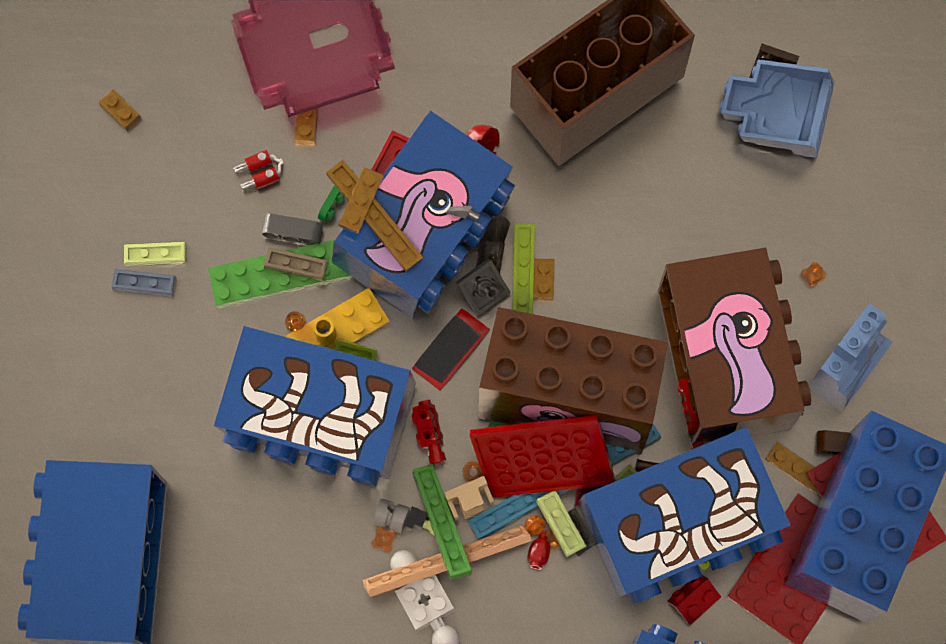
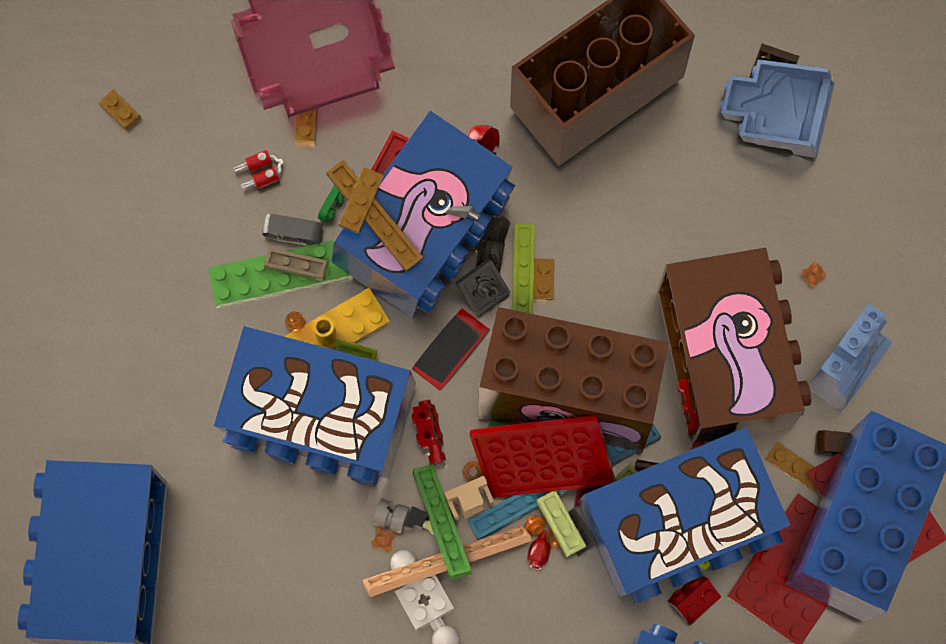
(143, 282): sand blue tile -> none
(154, 253): yellowish green tile -> none

